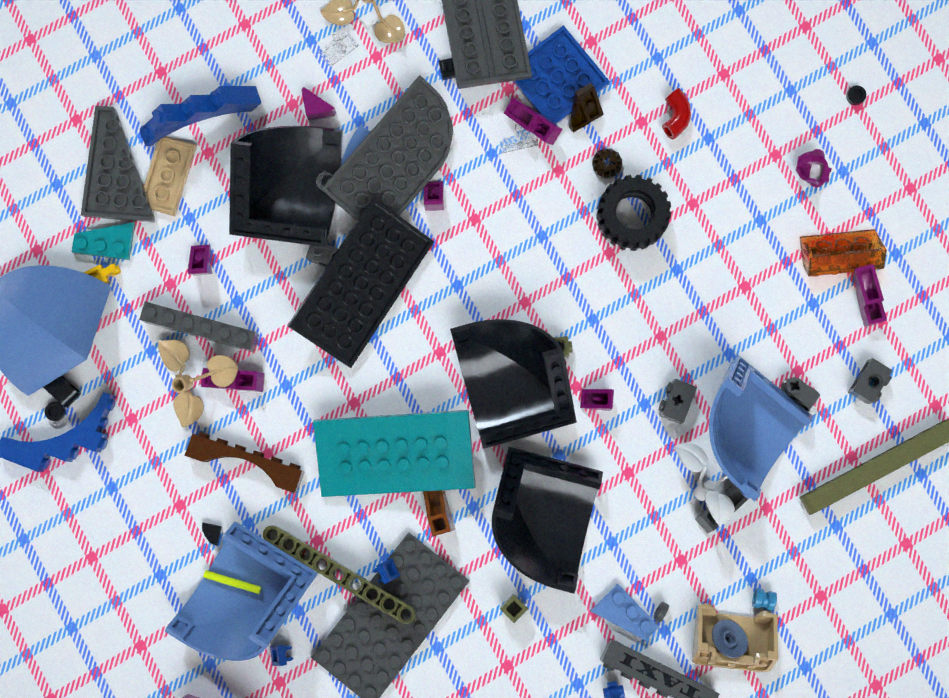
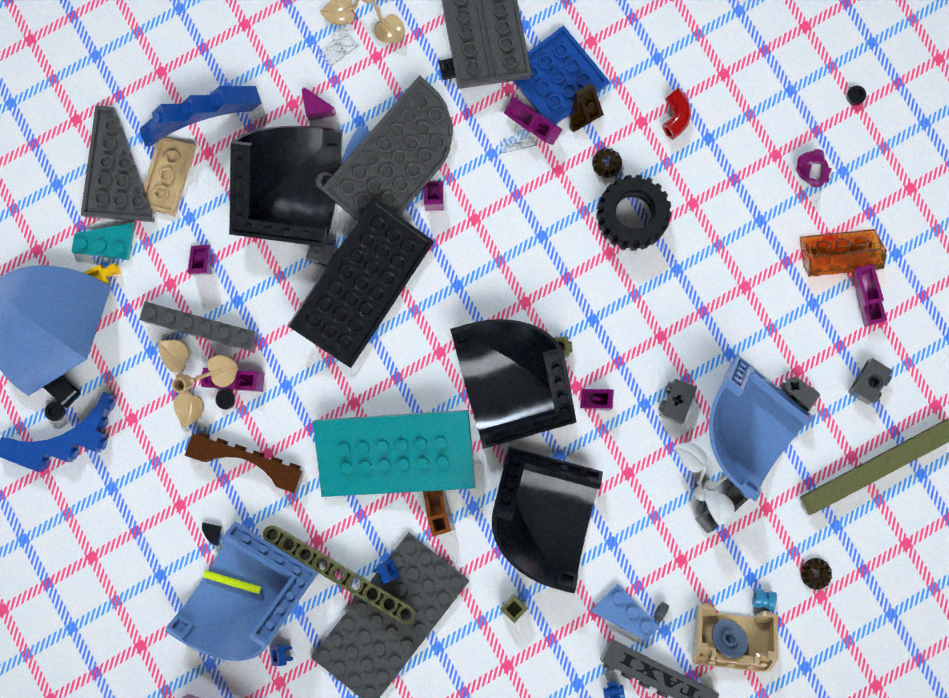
(225, 399): none -> black tile
(807, 573): none -> dark brown gear

